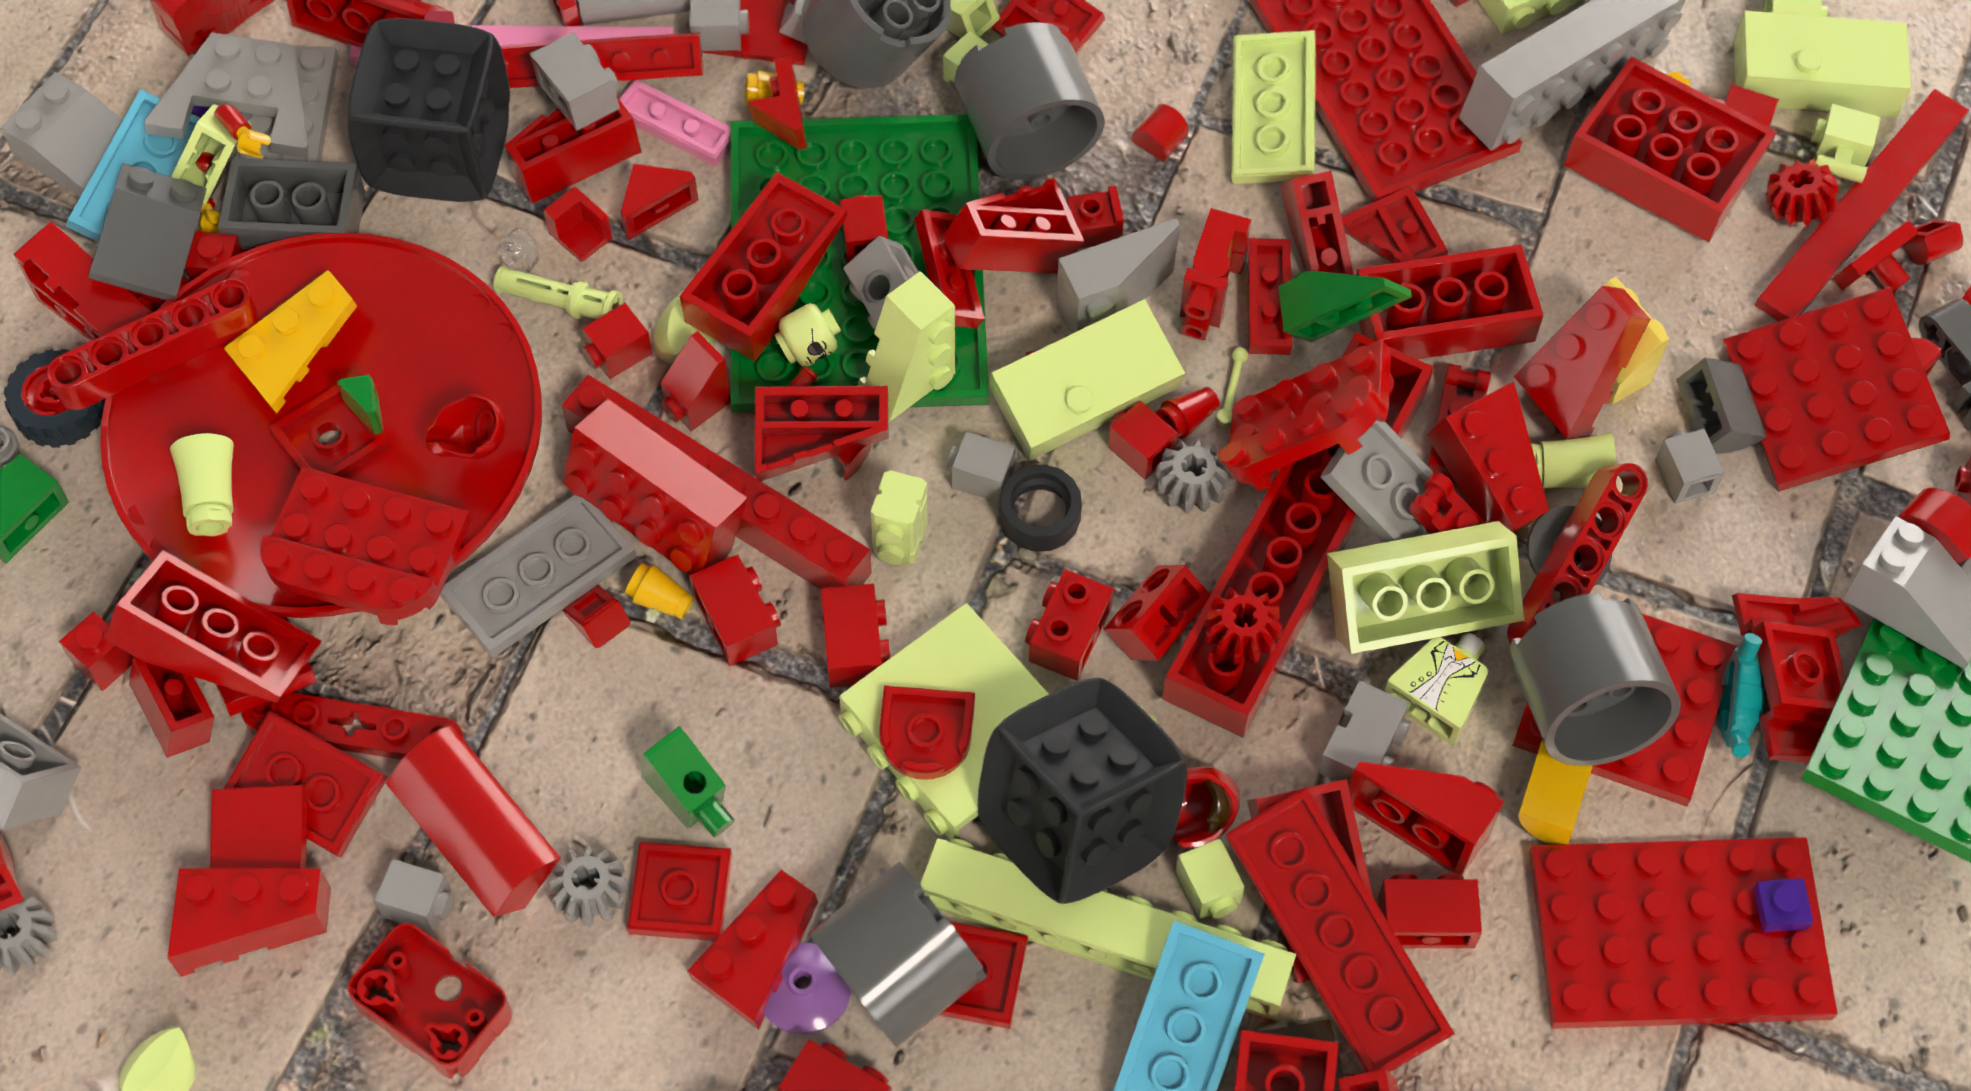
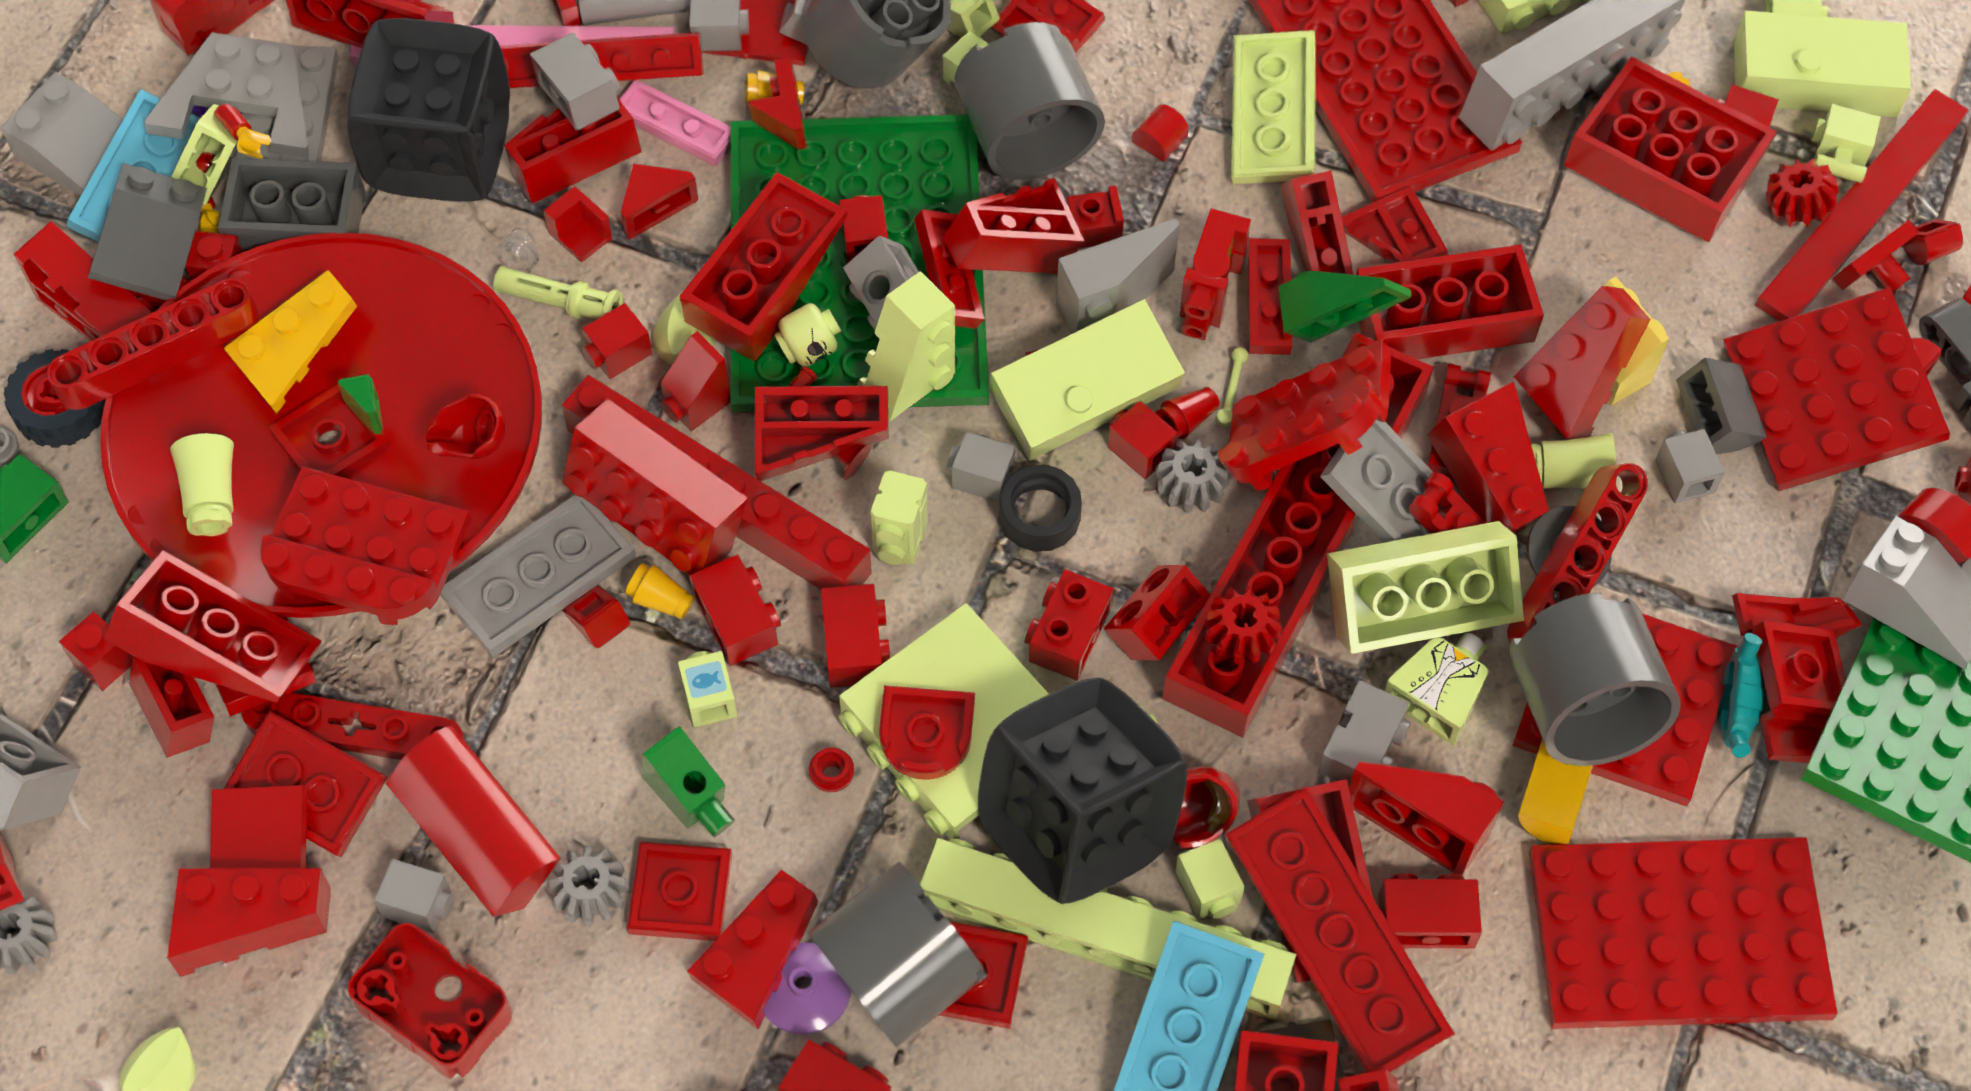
(707, 688): none -> yellowish green brick
(831, 758): none -> red plate
(1783, 905): dark purple plate -> none

